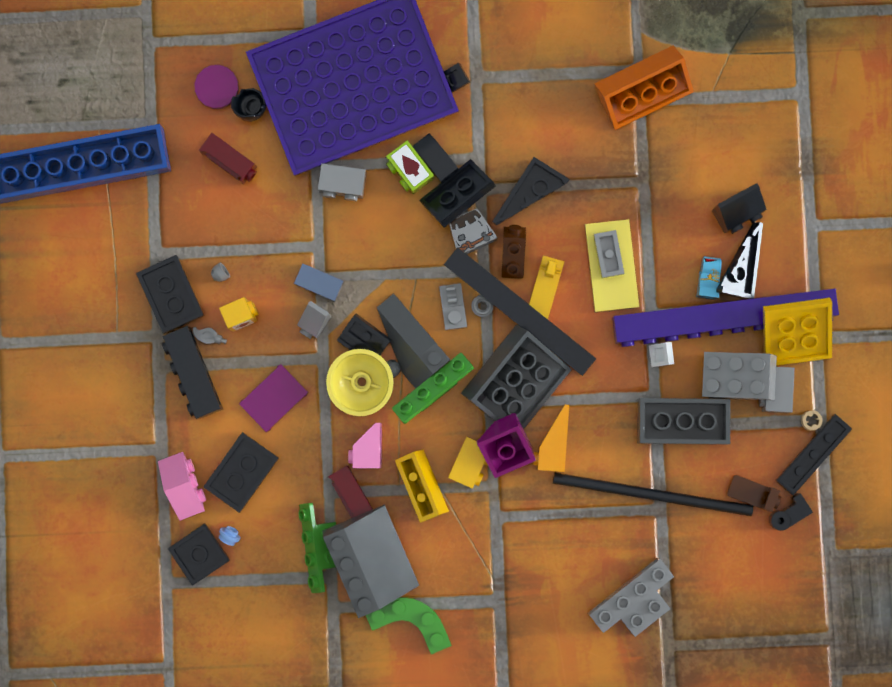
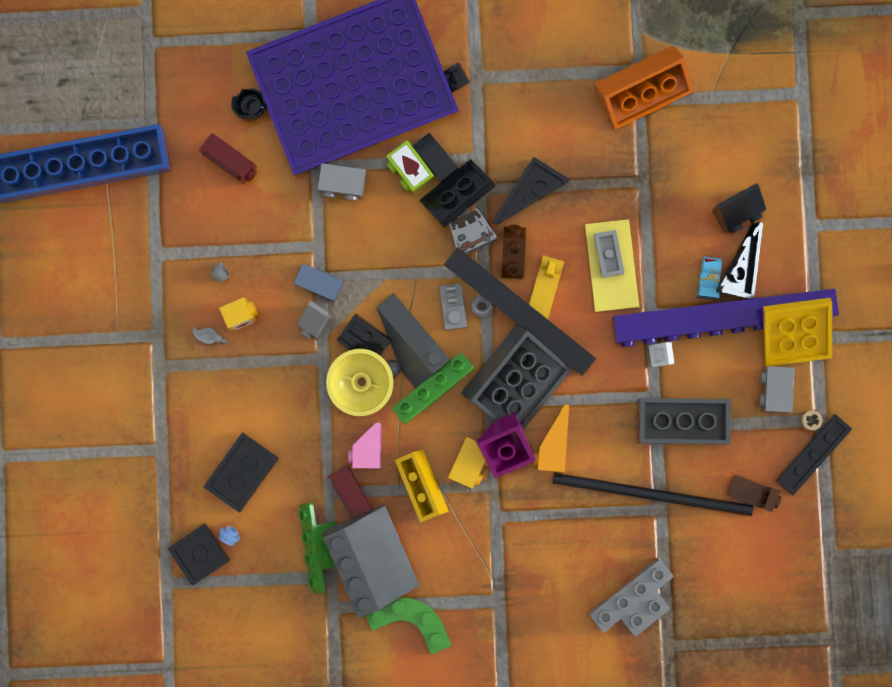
(170, 294): black plate -> none
(181, 485): bright pink brick -> none
(192, 373): black brick -> none
(216, 86): magenta tile -> none
(273, 398): magenta piece -> none
(739, 376): light grey brick -> none
(790, 515): black leg -> none

